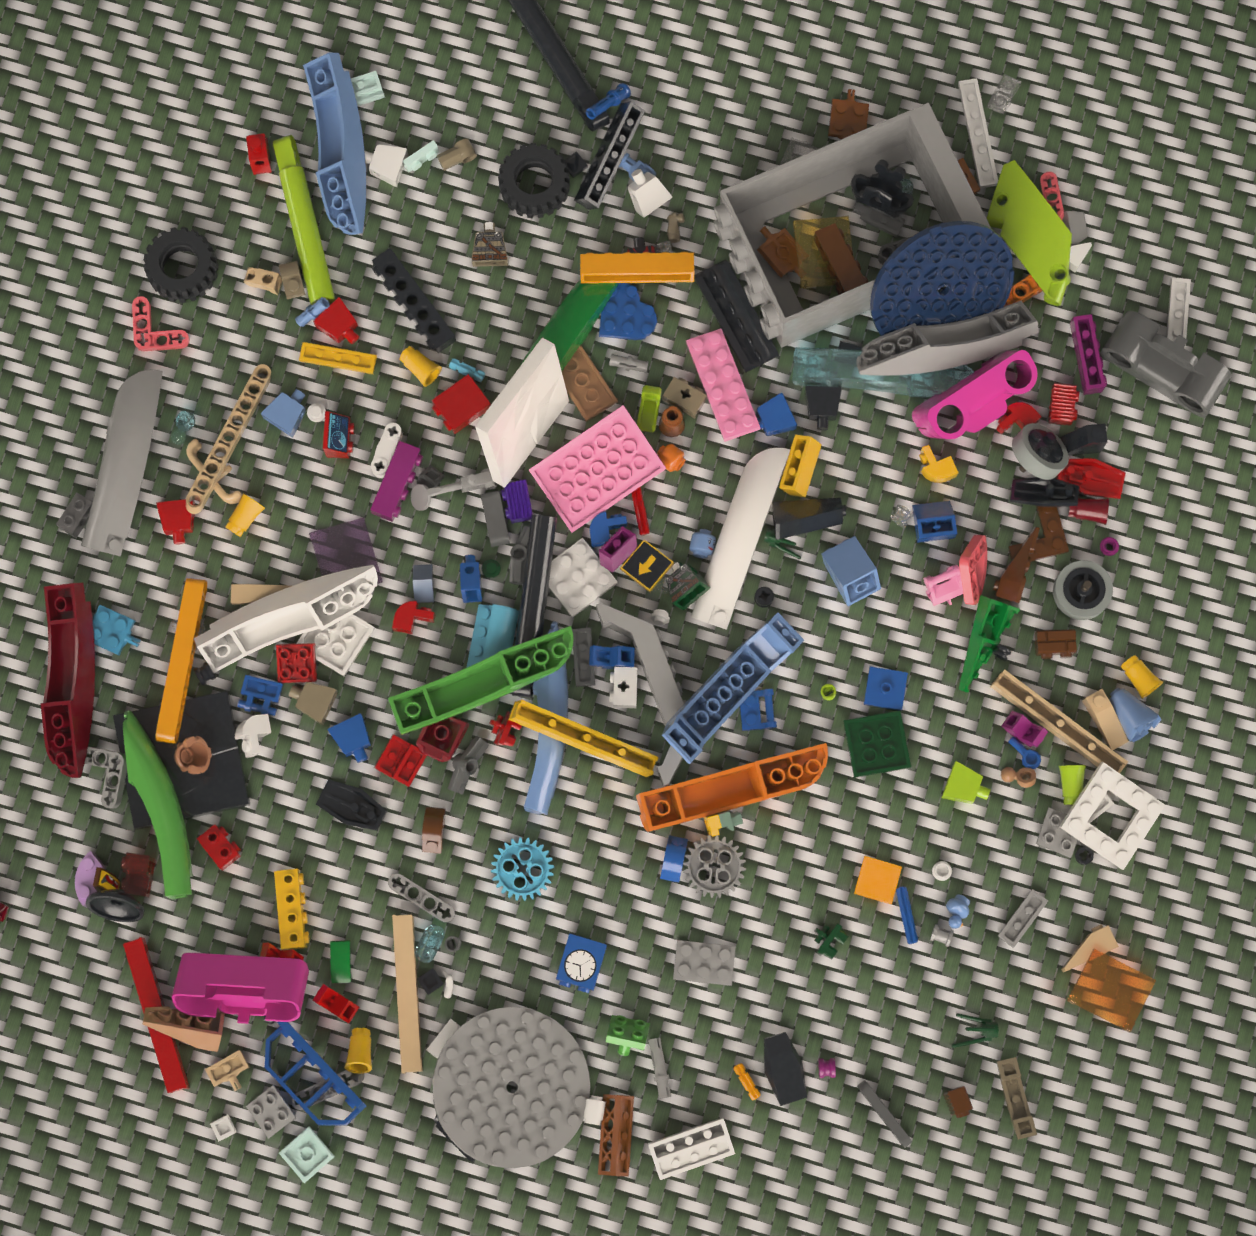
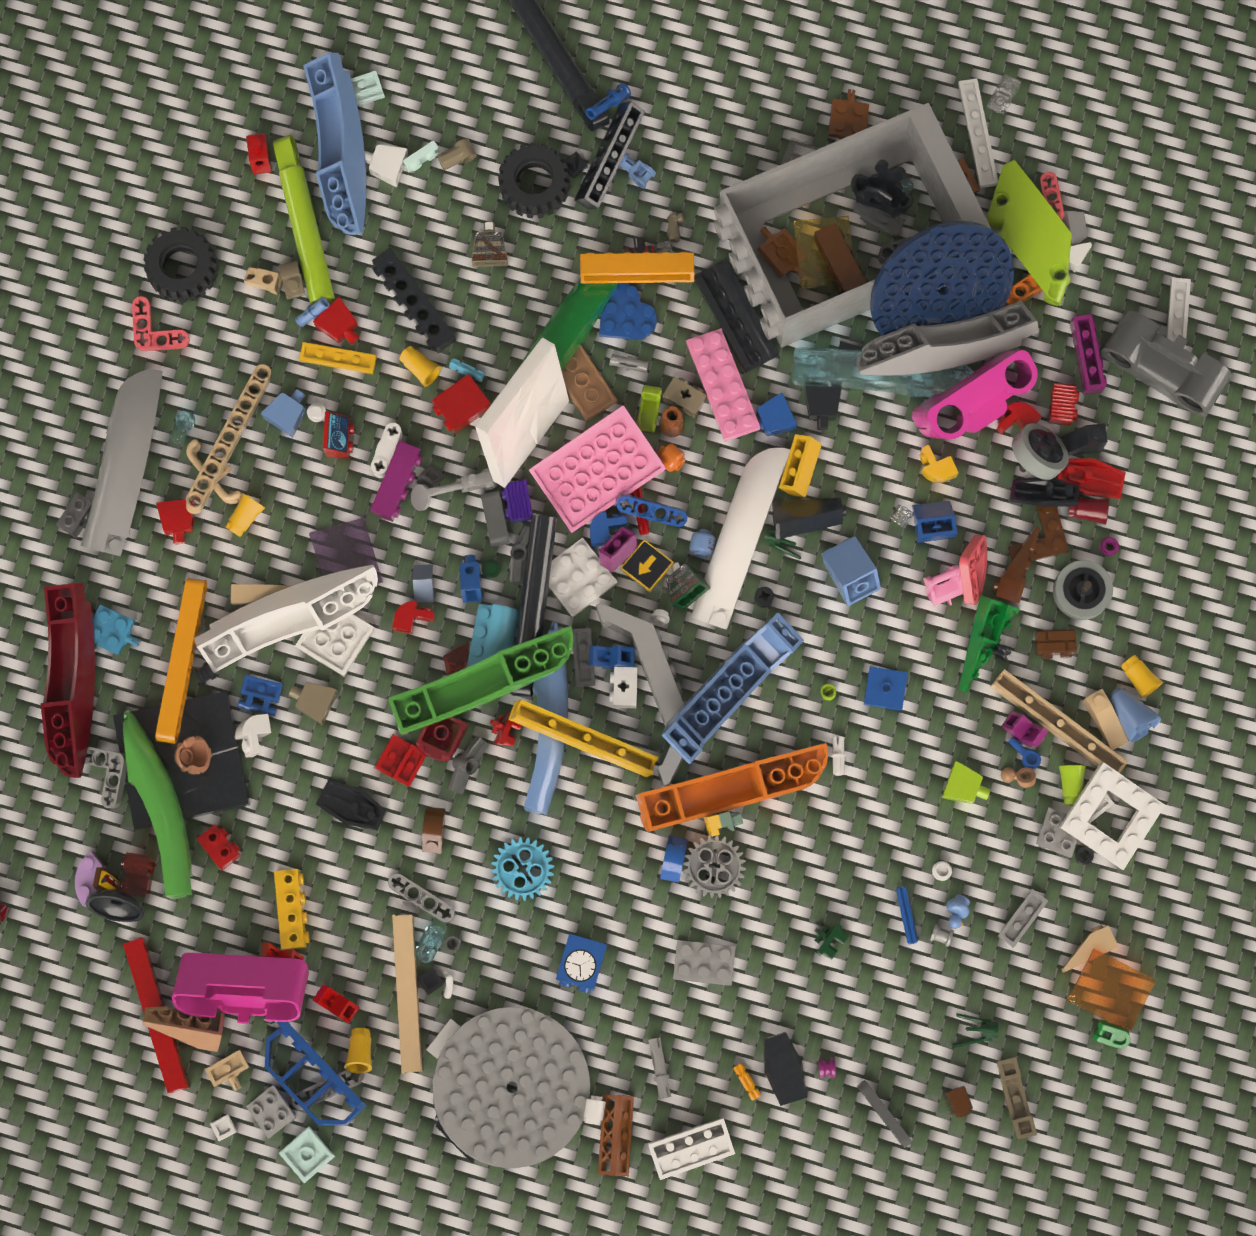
(296, 663): red tile -> none
(340, 961): green slope -> none
(352, 737): blue torso -> none
(456, 659): none -> clear red piece
(627, 1034): bright green plate -> none
(647, 192): white torso -> none
(651, 509): none -> blue beam
(751, 711): blue plate -> none
(838, 756): none -> white axle
(877, 744): dark green plate -> none
(877, 880): light orange tile -> none
(1118, 1037): none -> plate

